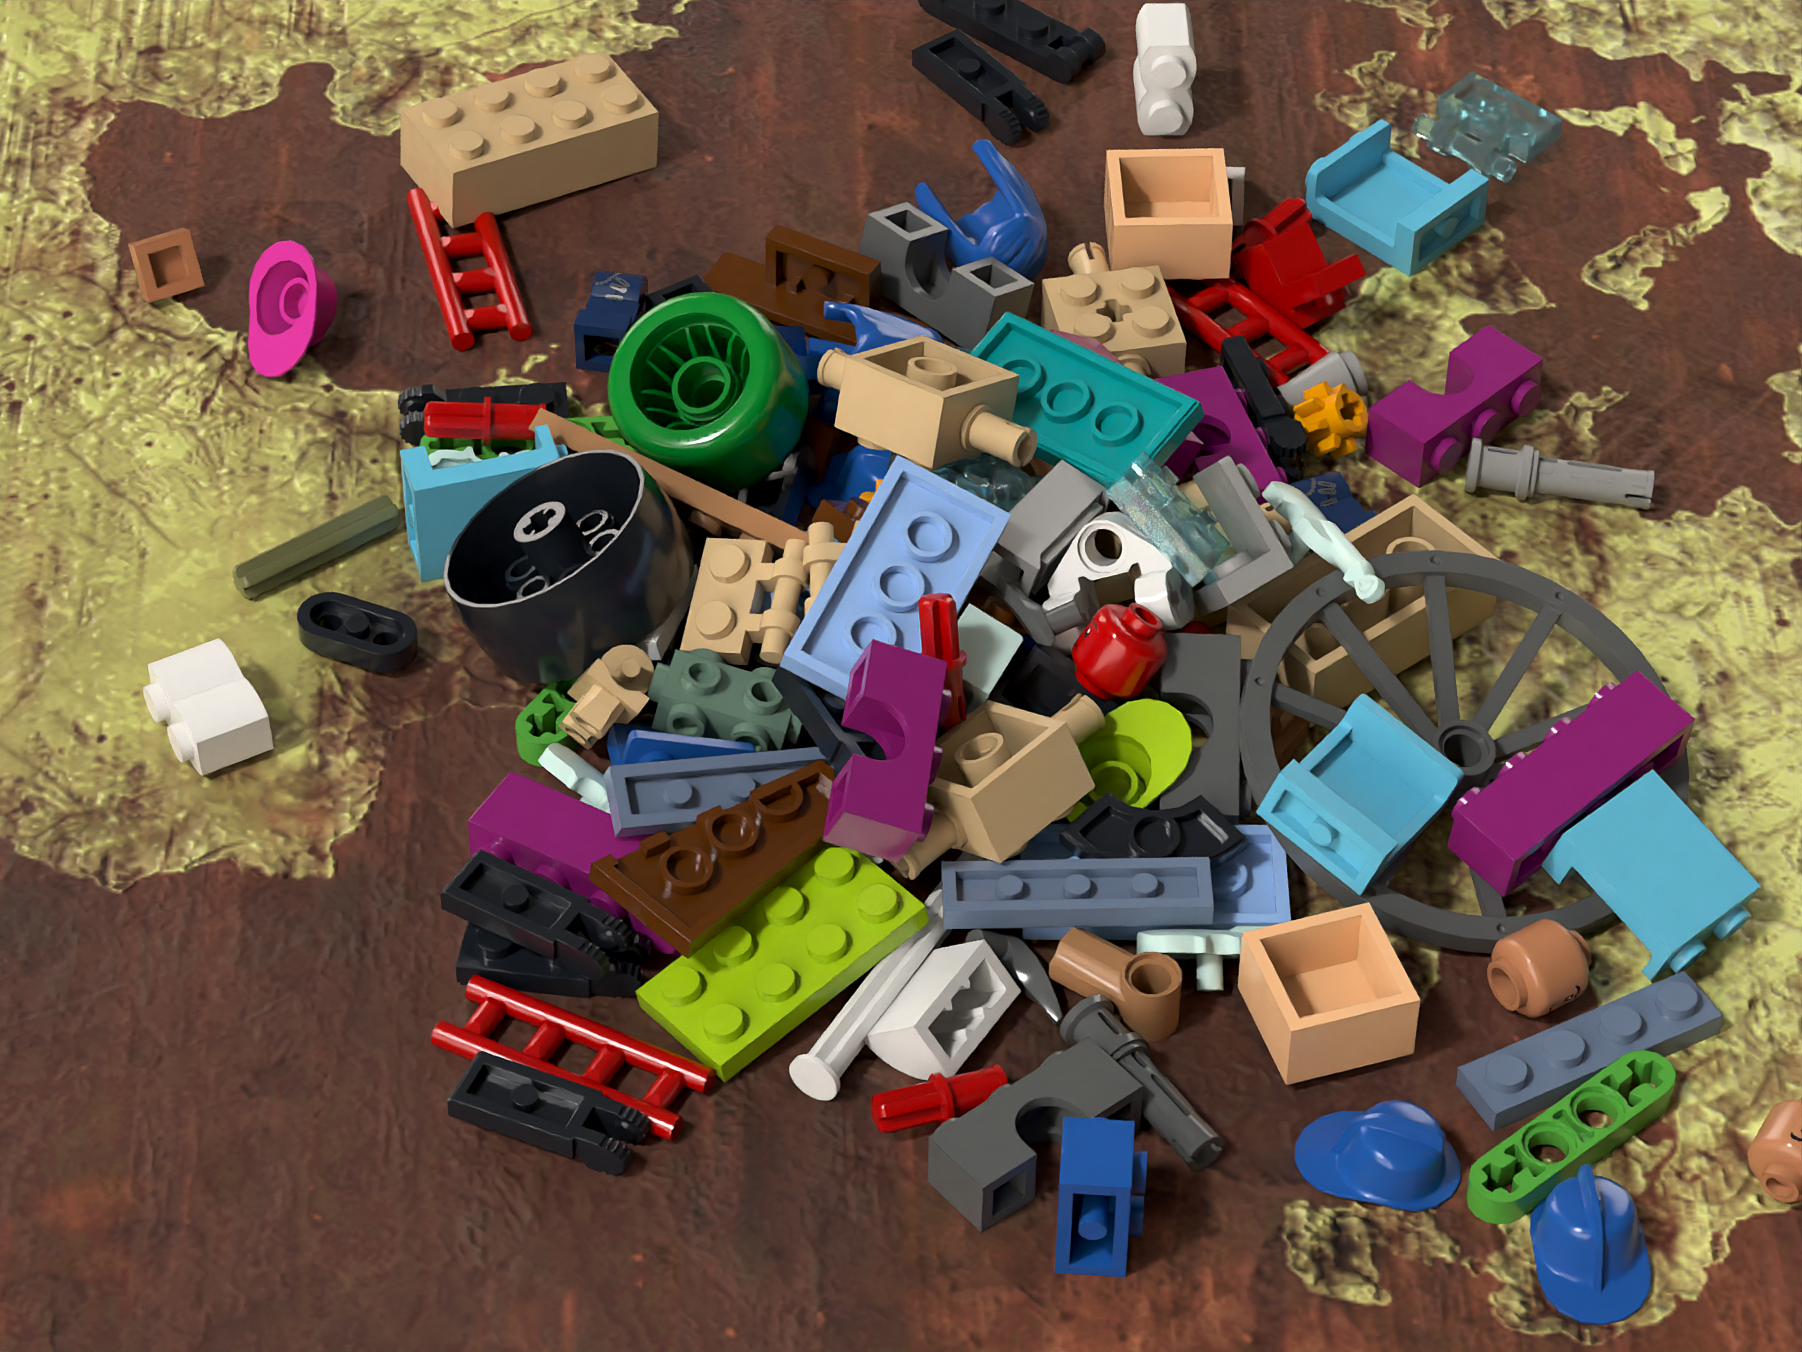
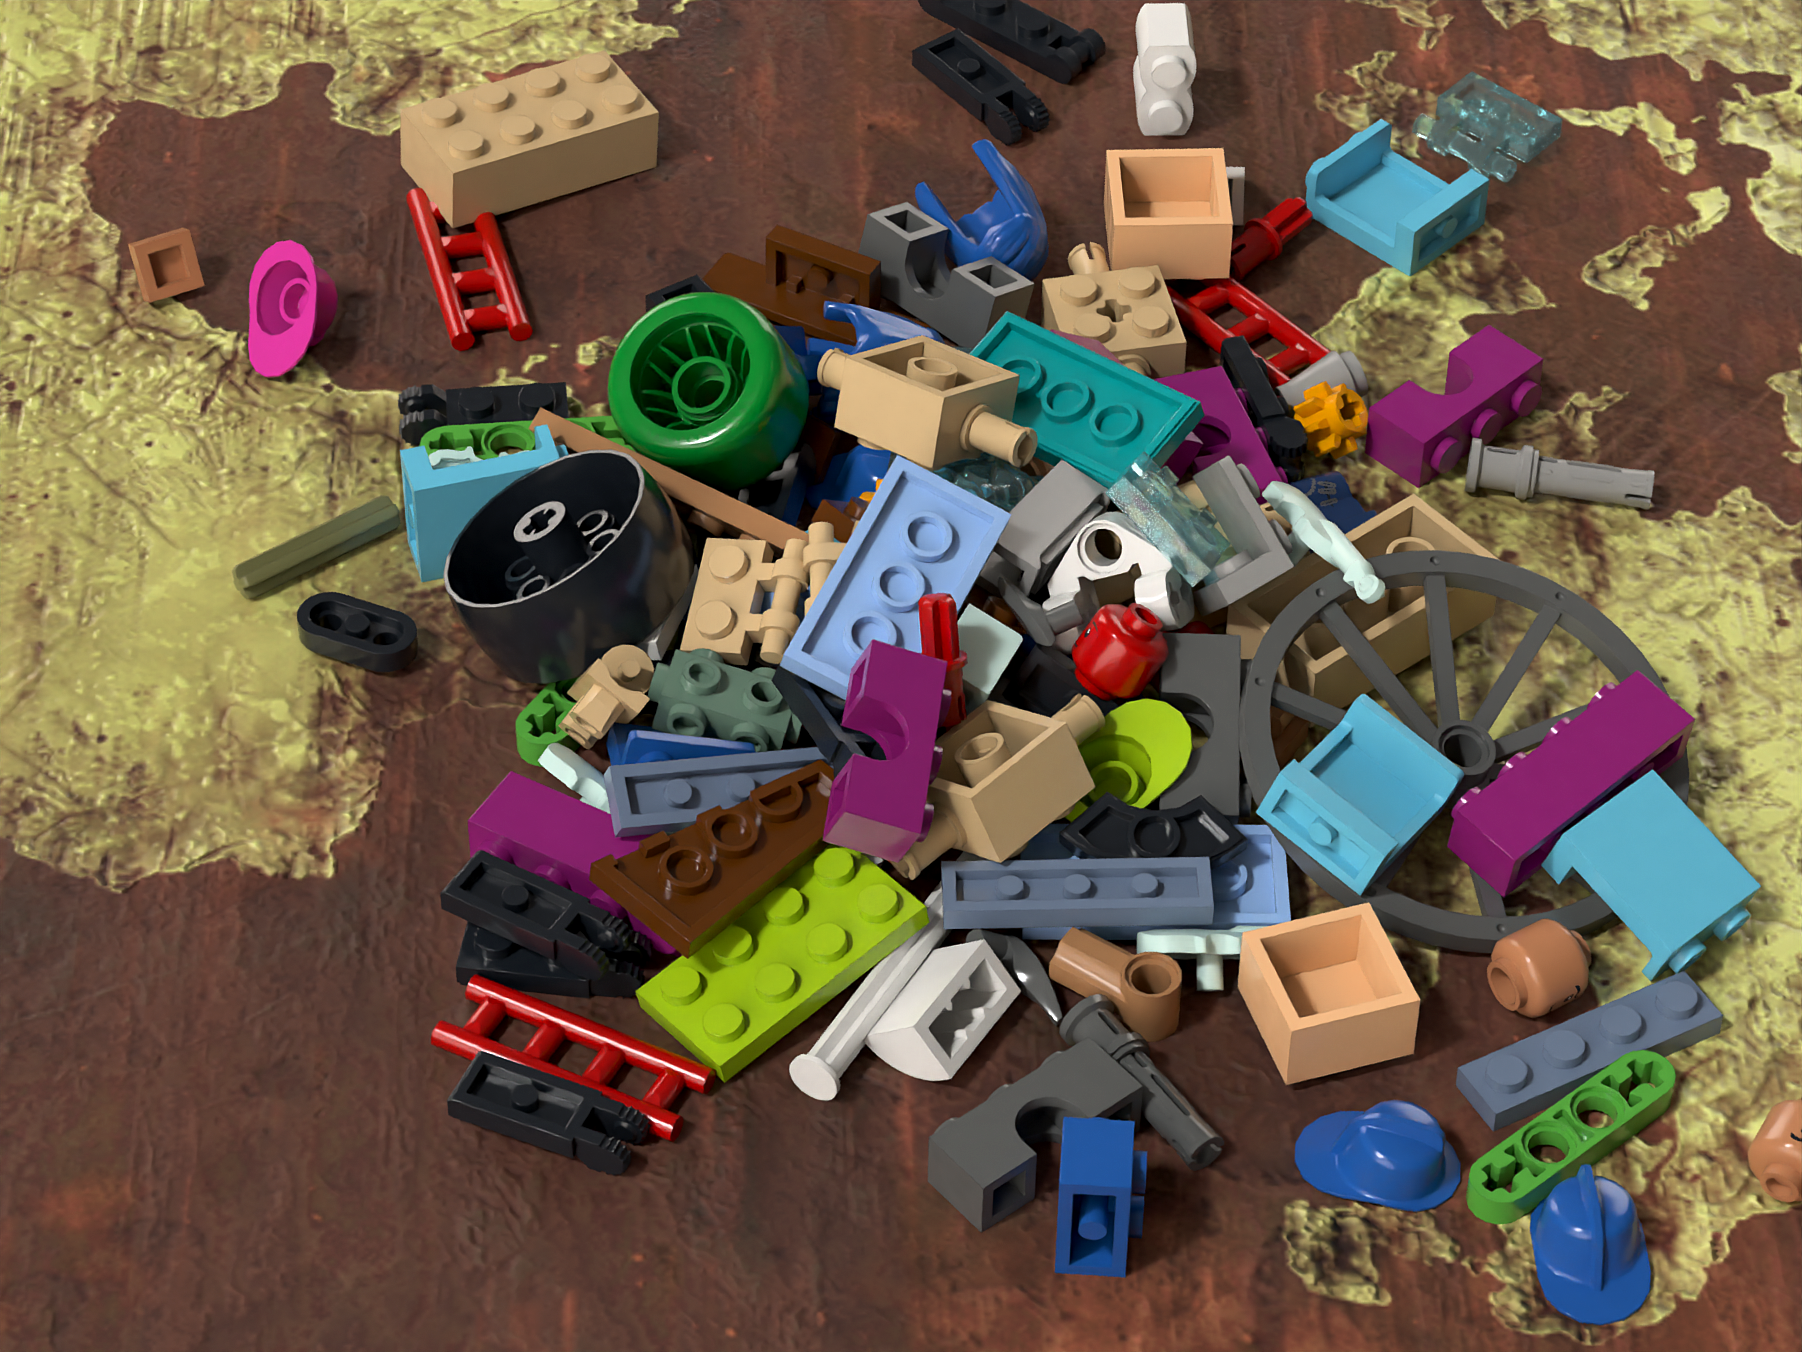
(208, 707): white brick -> none
(480, 420): red axle -> none
(612, 309): dark blue leg -> none
(934, 1100): red axle -> none
(1295, 277): red brick -> none

